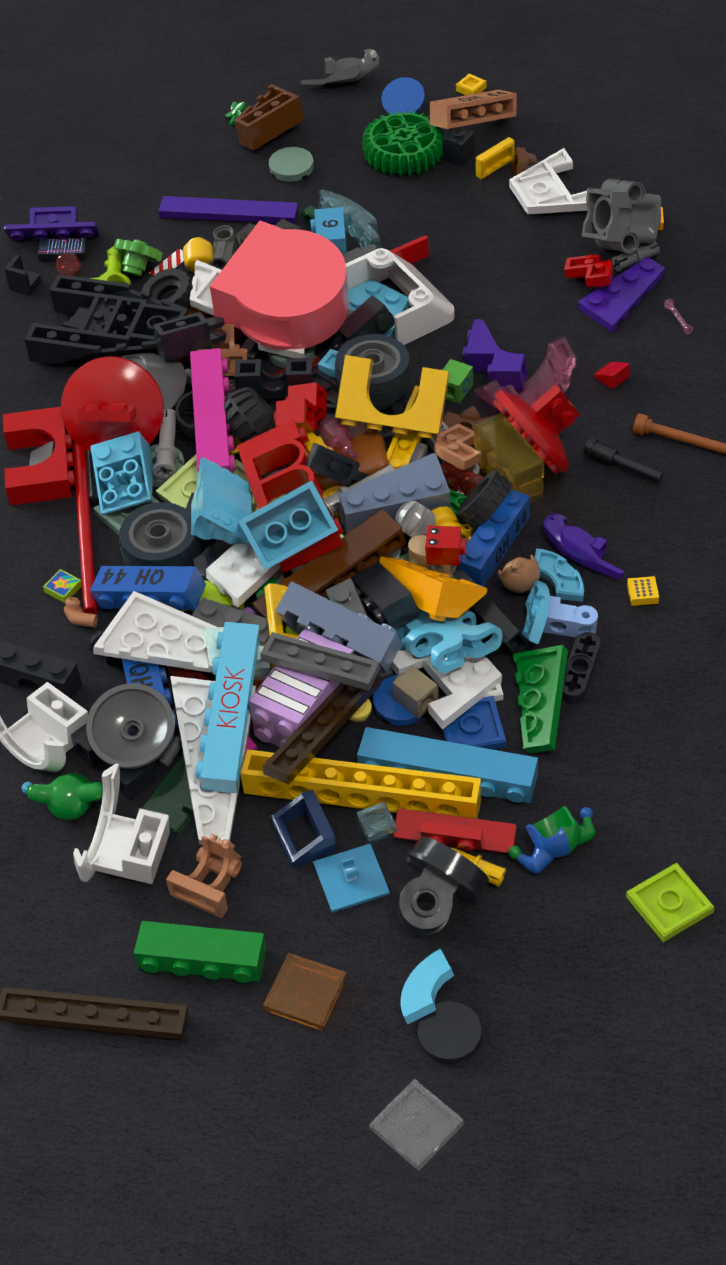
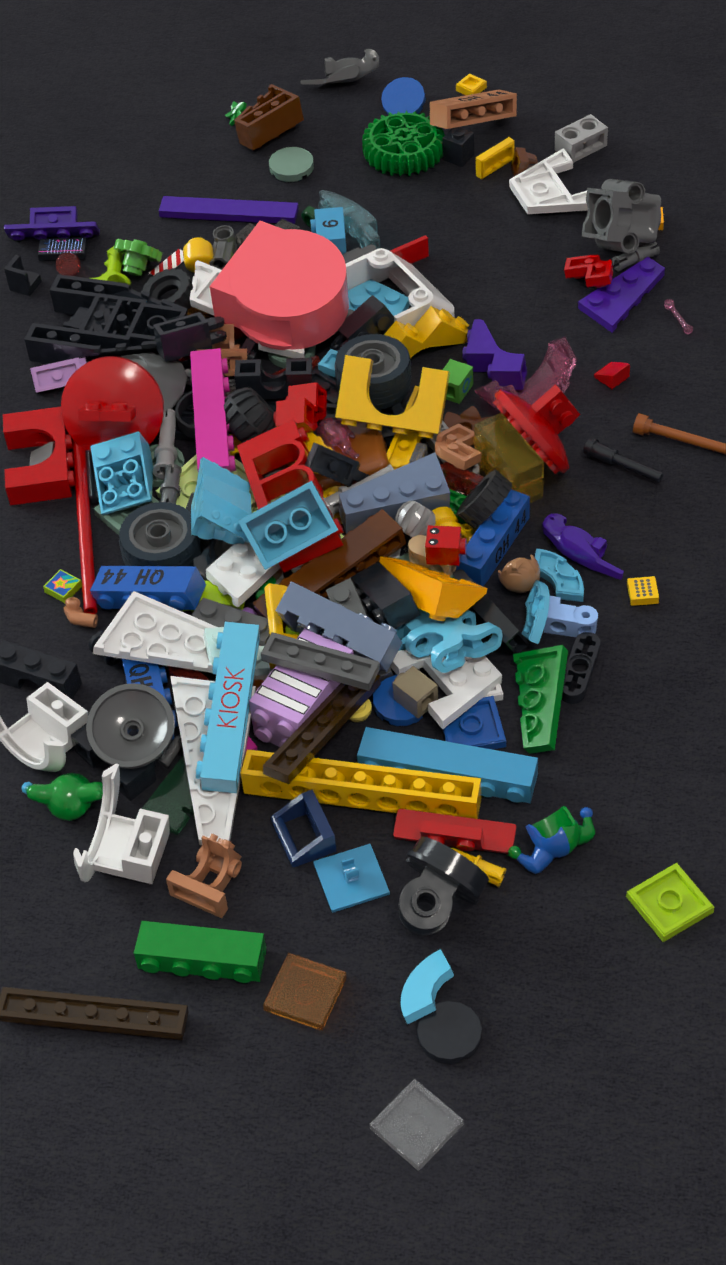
(55, 374): none -> lavender hinge
(170, 488): none -> dark grey pin
(377, 822): clear light blue tile -> none
(431, 330): none -> yellow arch
(582, 137): none -> light grey brick

